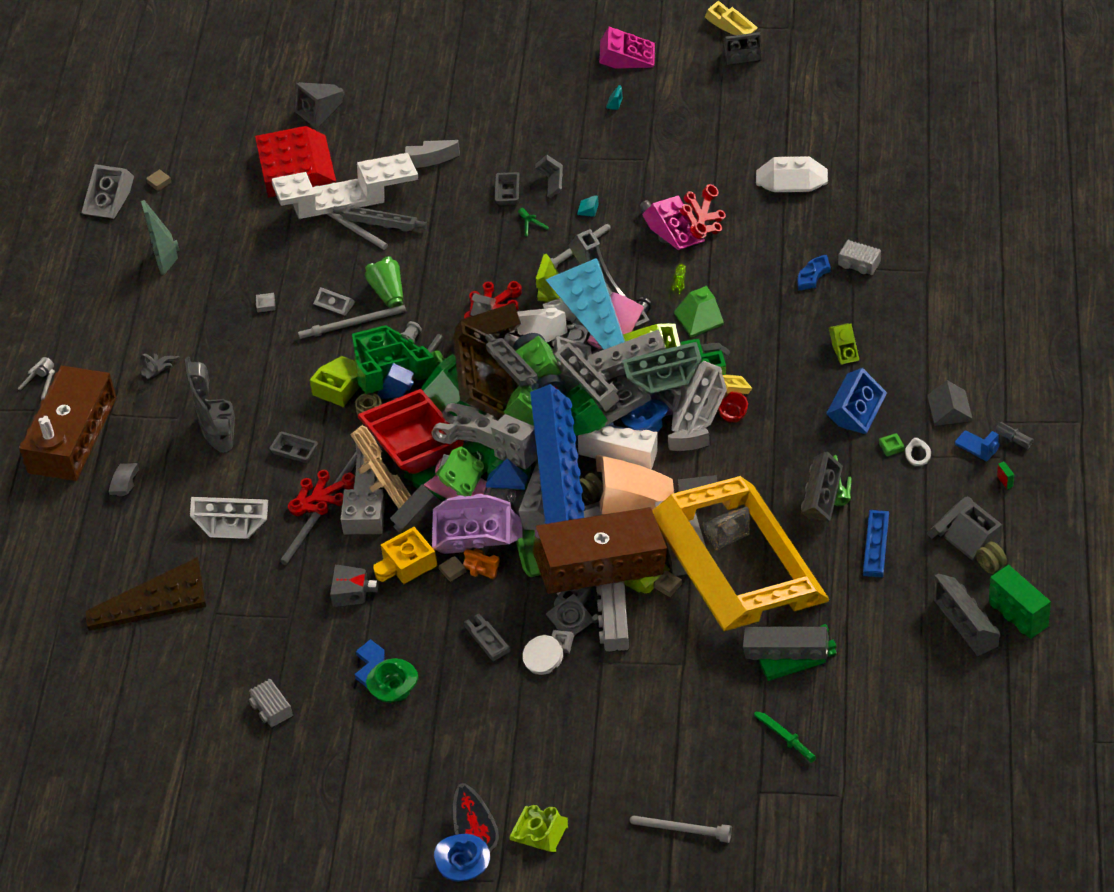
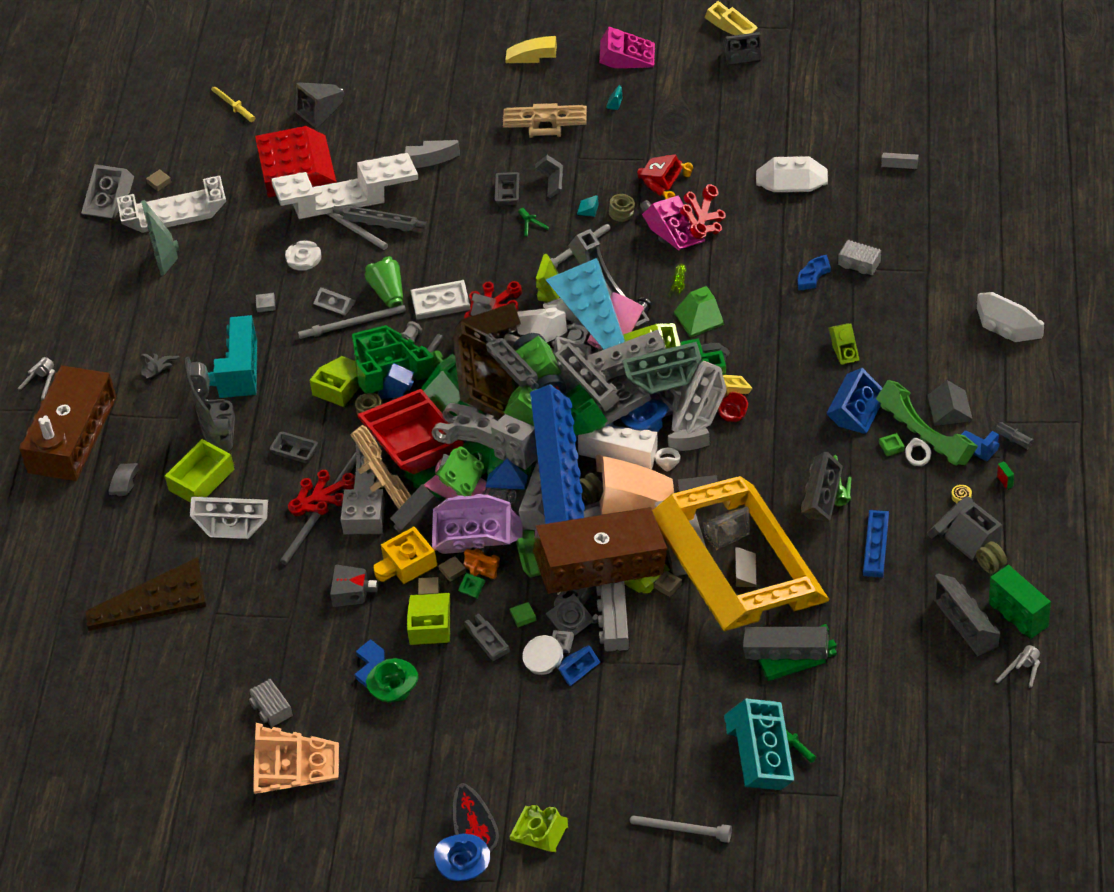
(175, 209): none -> white slope
(199, 471): none -> lime piece
(236, 105): none -> light yellow sword
(238, 371): none -> teal hinge
(292, 760): none -> light nougat wedge
(303, 255): none -> white tile
(428, 586): none -> dark tan tile
(429, 618): none -> lime slope
(440, 299): none -> white tile
(471, 585): none -> green tile
(523, 614): none -> bright green tile
(532, 50): none -> light yellow slope
(544, 113): none -> tan piece
(578, 664): none -> blue slope
(621, 207): none -> olive wheel
(661, 173): none -> red torso
(667, 463): none -> white piece
(745, 568): none -> light grey slope
(761, 743): none -> teal hinge
(896, 399): none -> bright green arch
(900, 160): none -> light grey slope
(960, 492): none -> tile
(1008, 318): none -> white wedge
(1027, 658): none -> light grey plant

